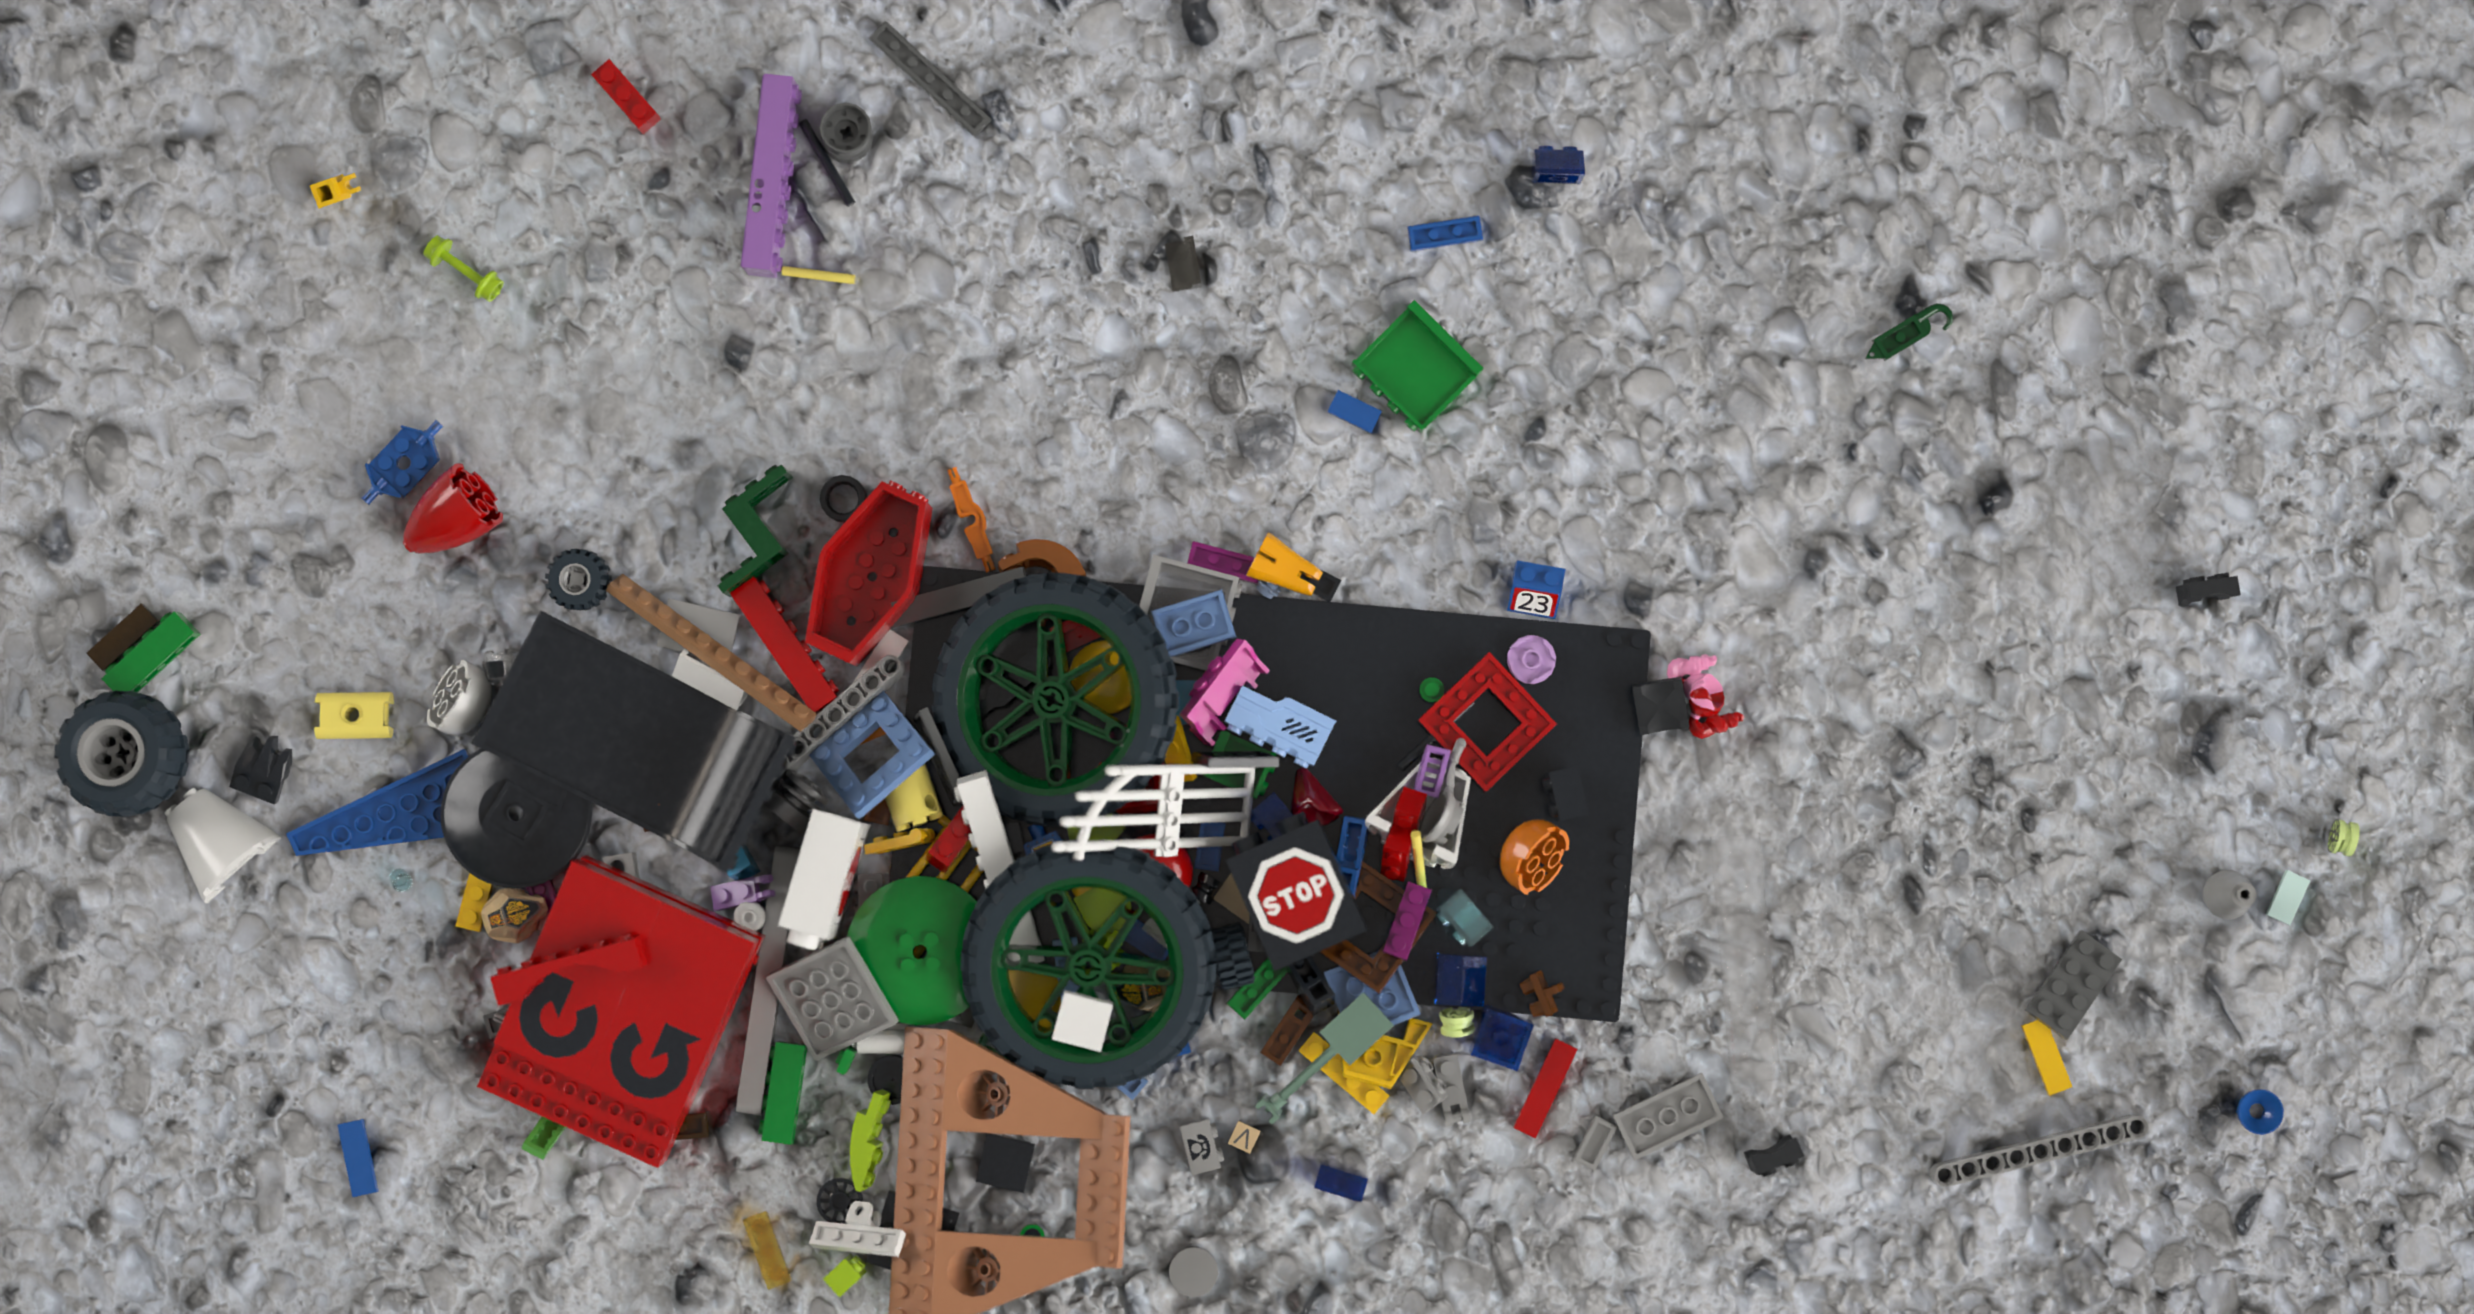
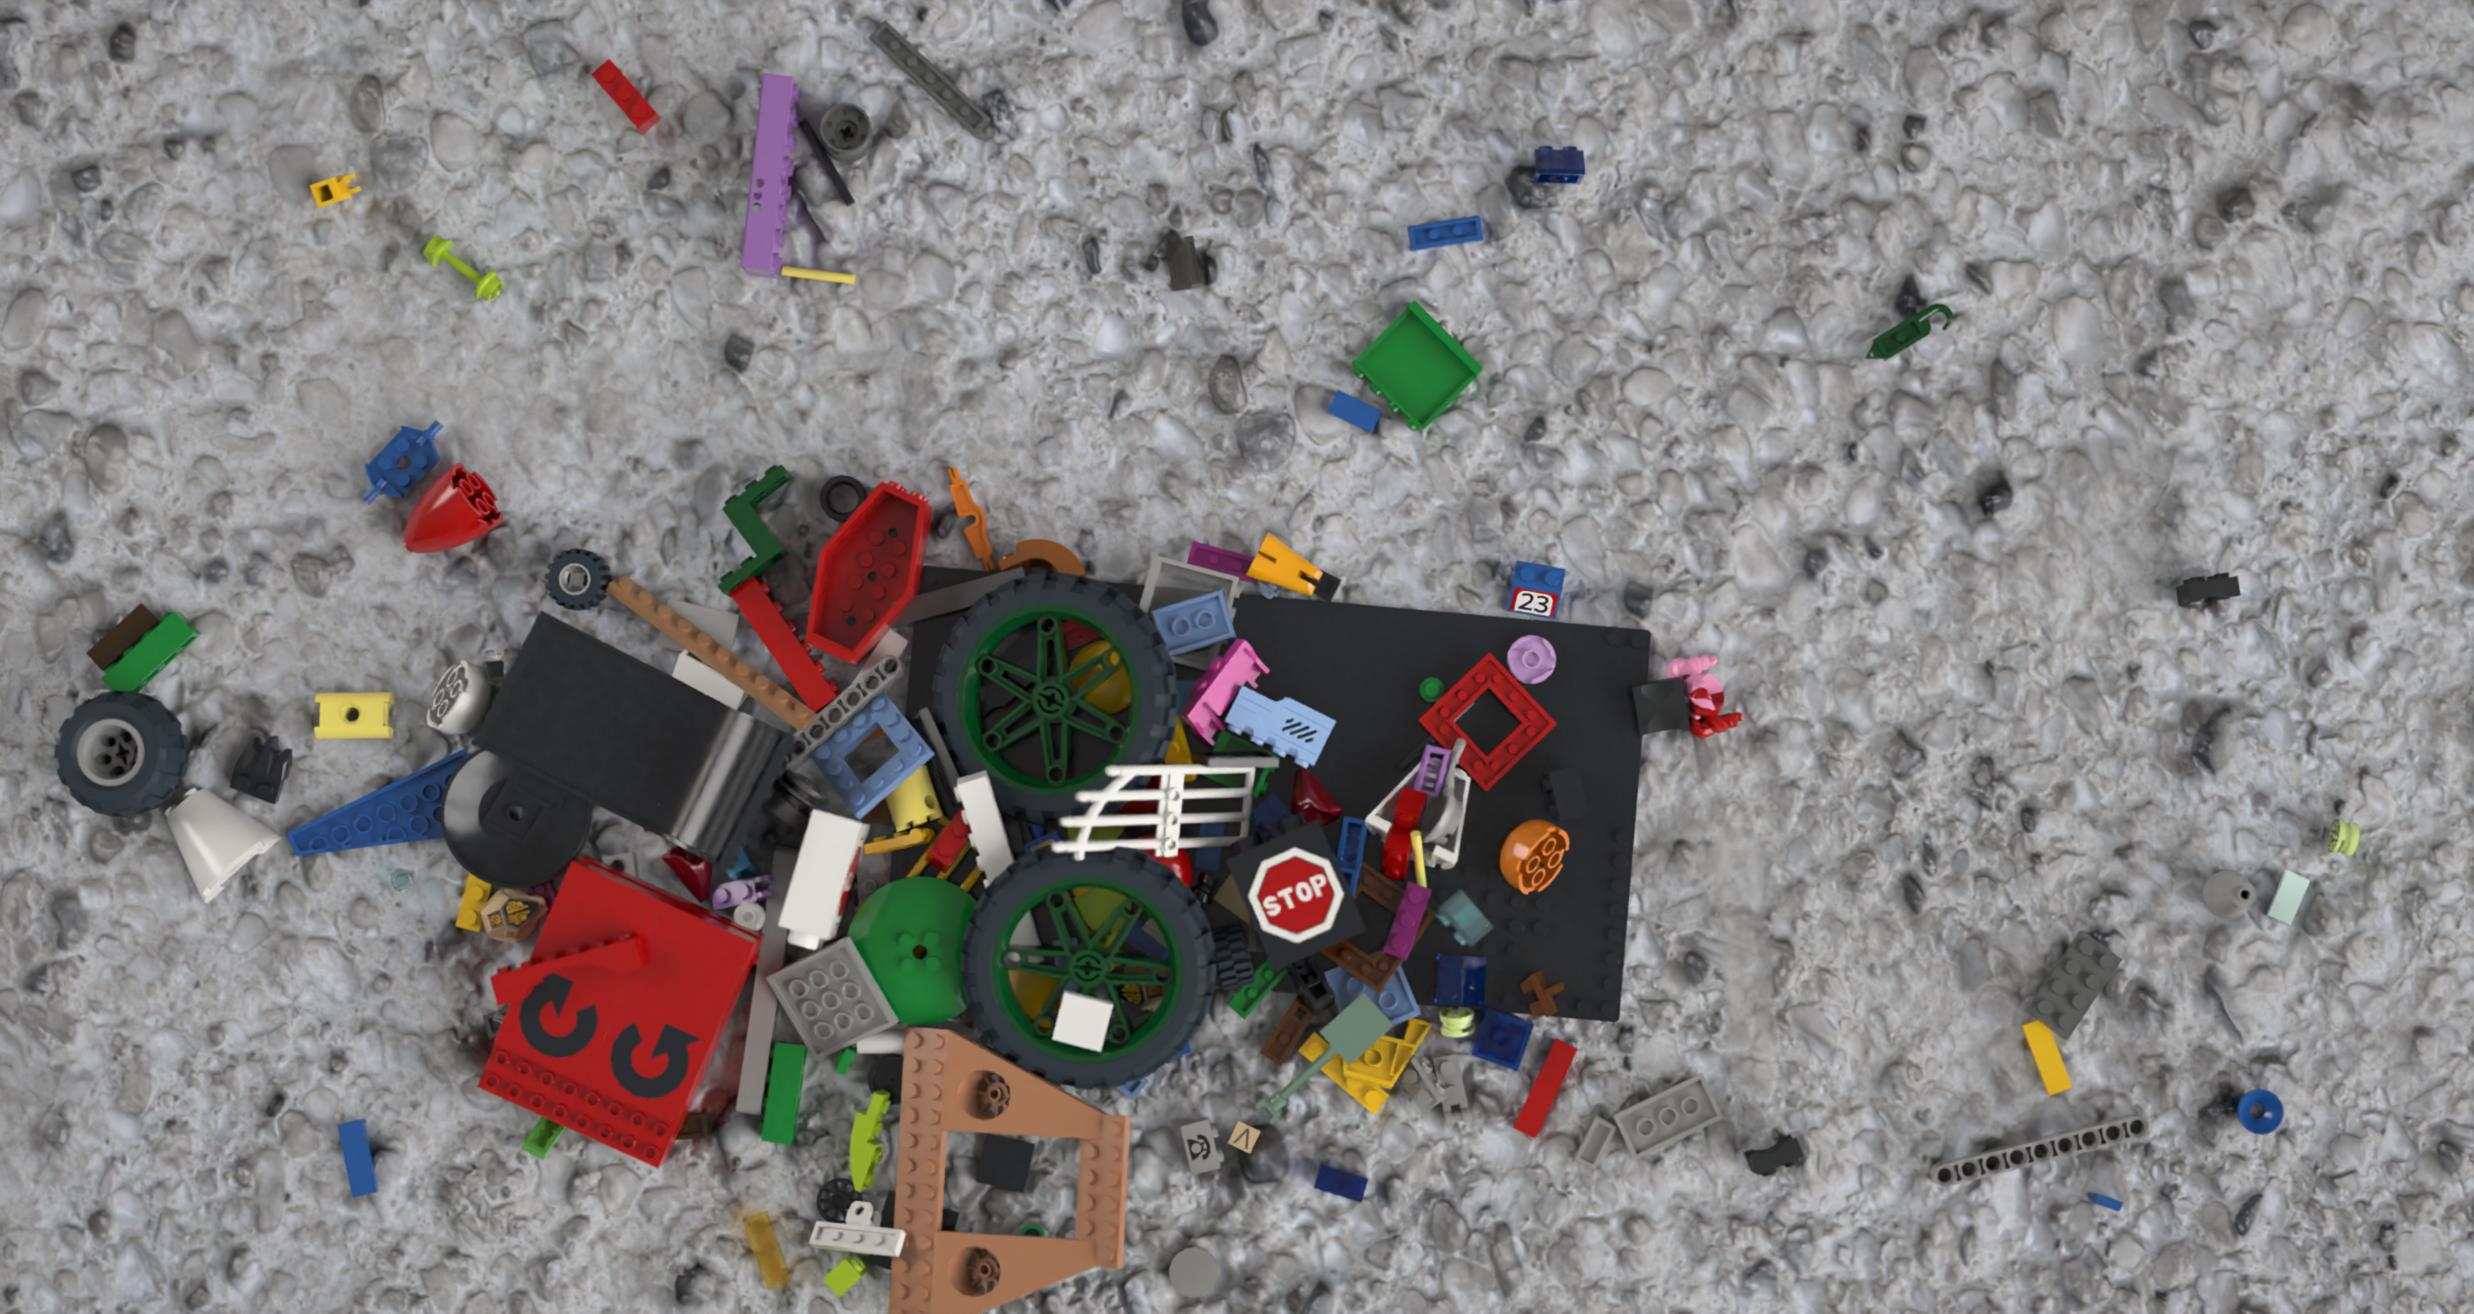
(690, 870): none -> dark red hat
(2106, 1202): none -> blue tile

